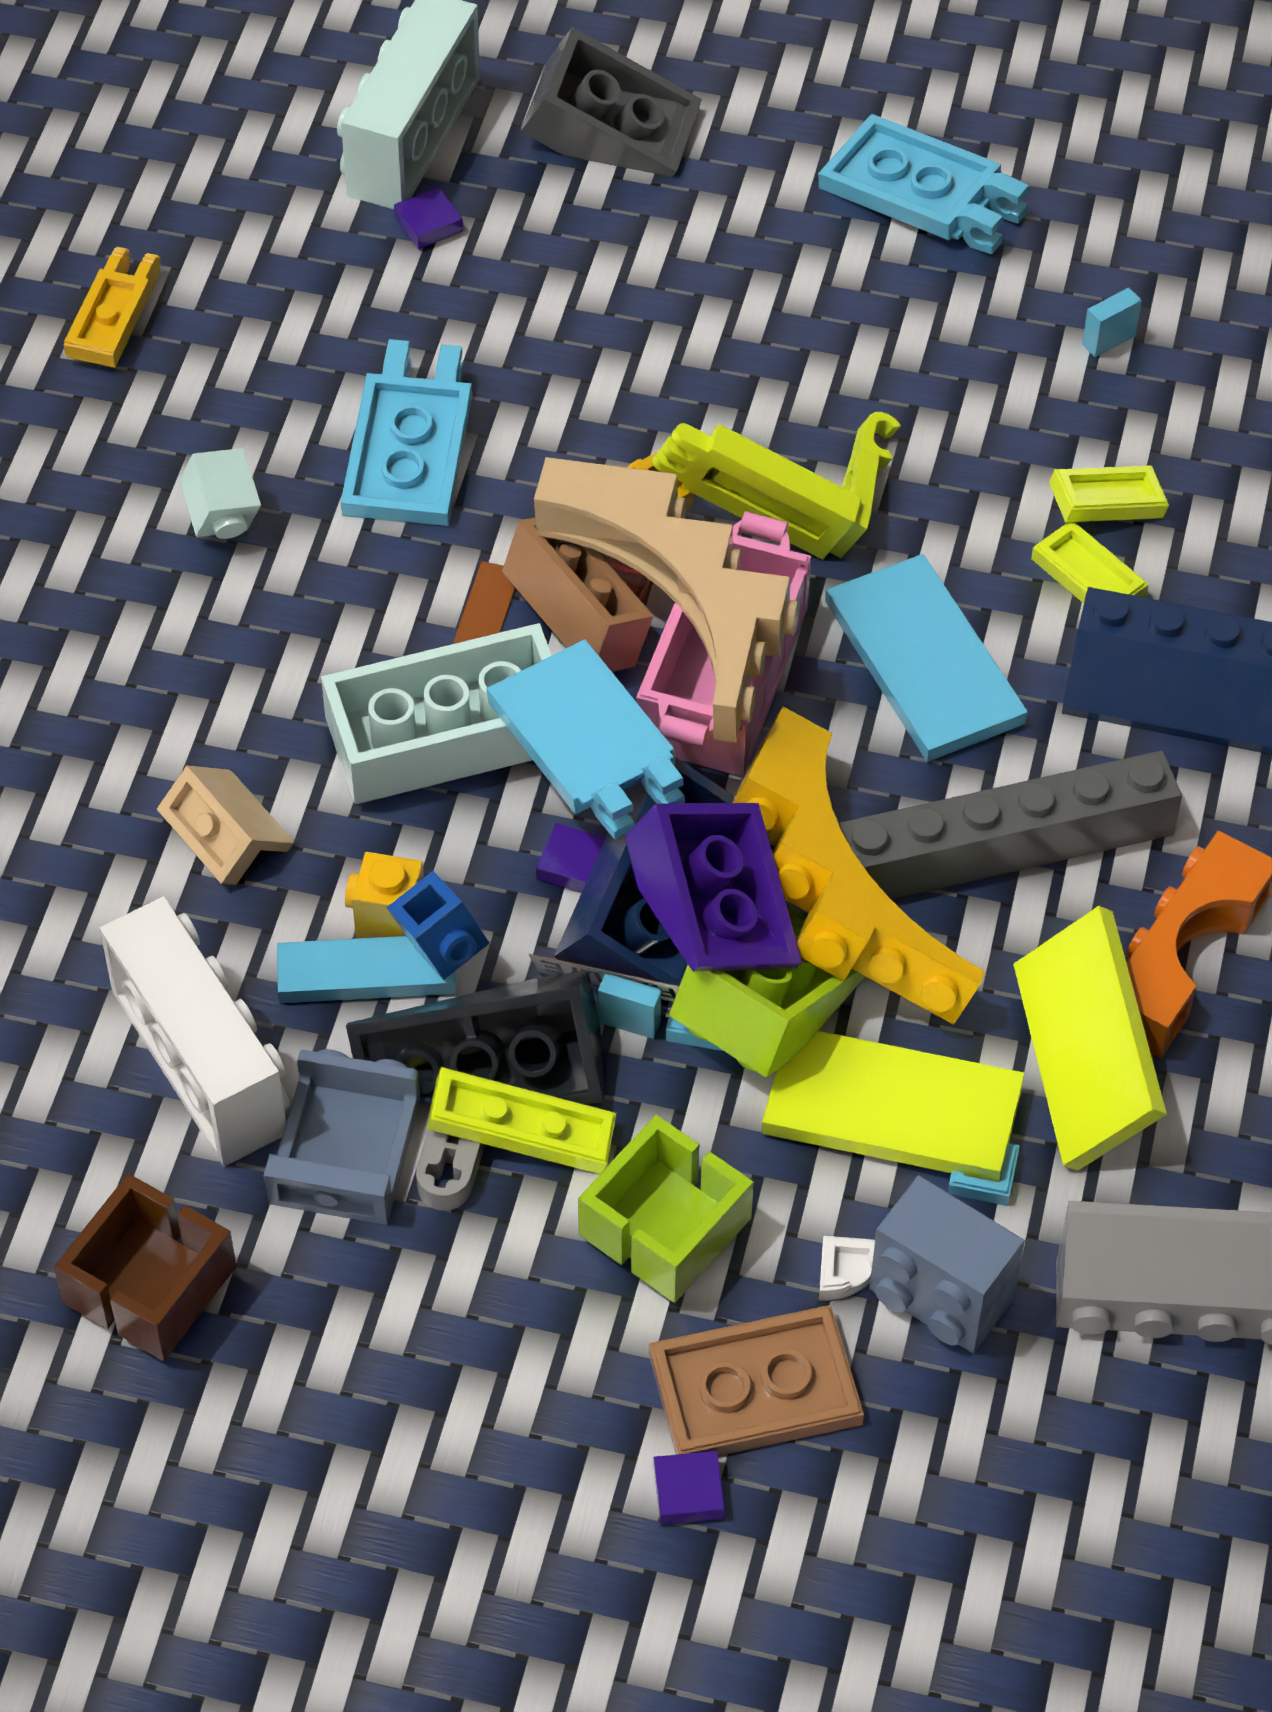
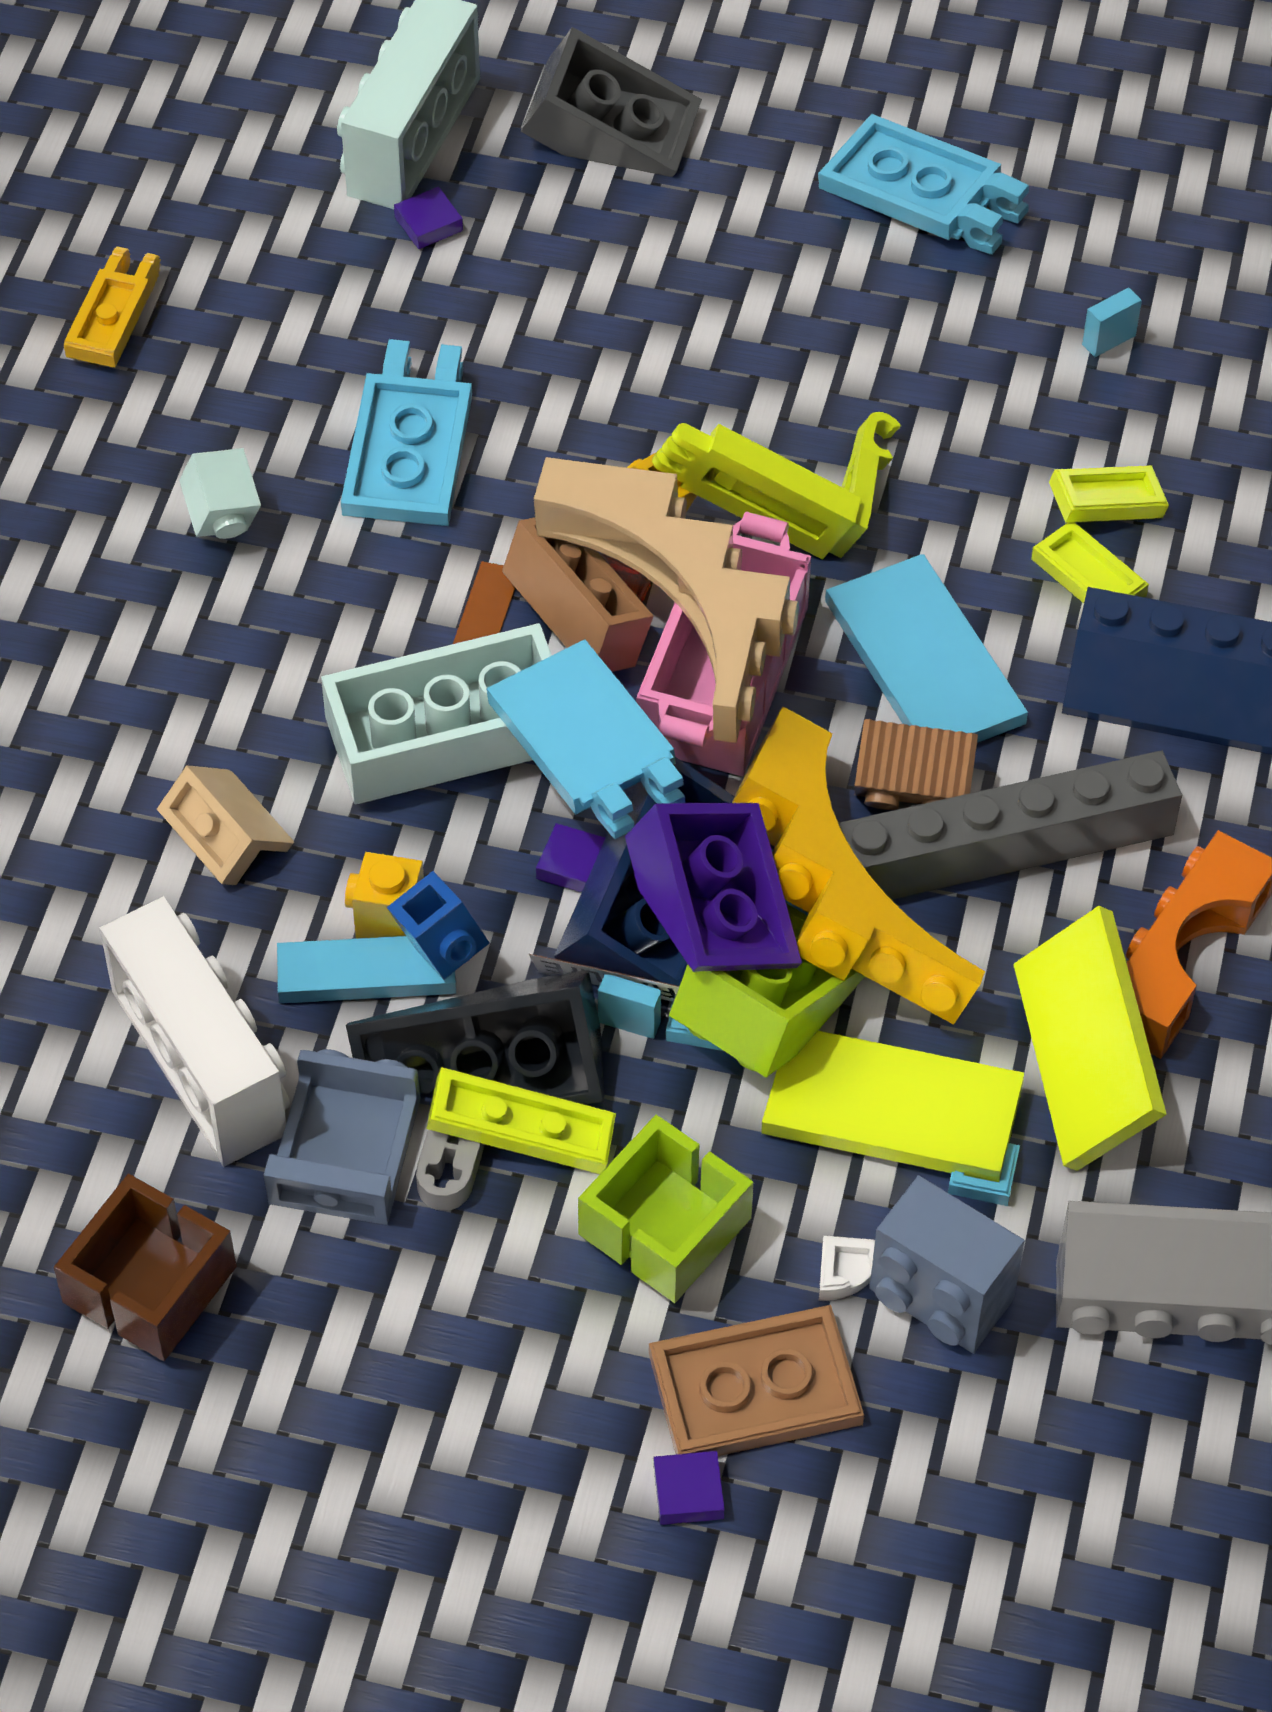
(912, 764): none -> medium nougat brick

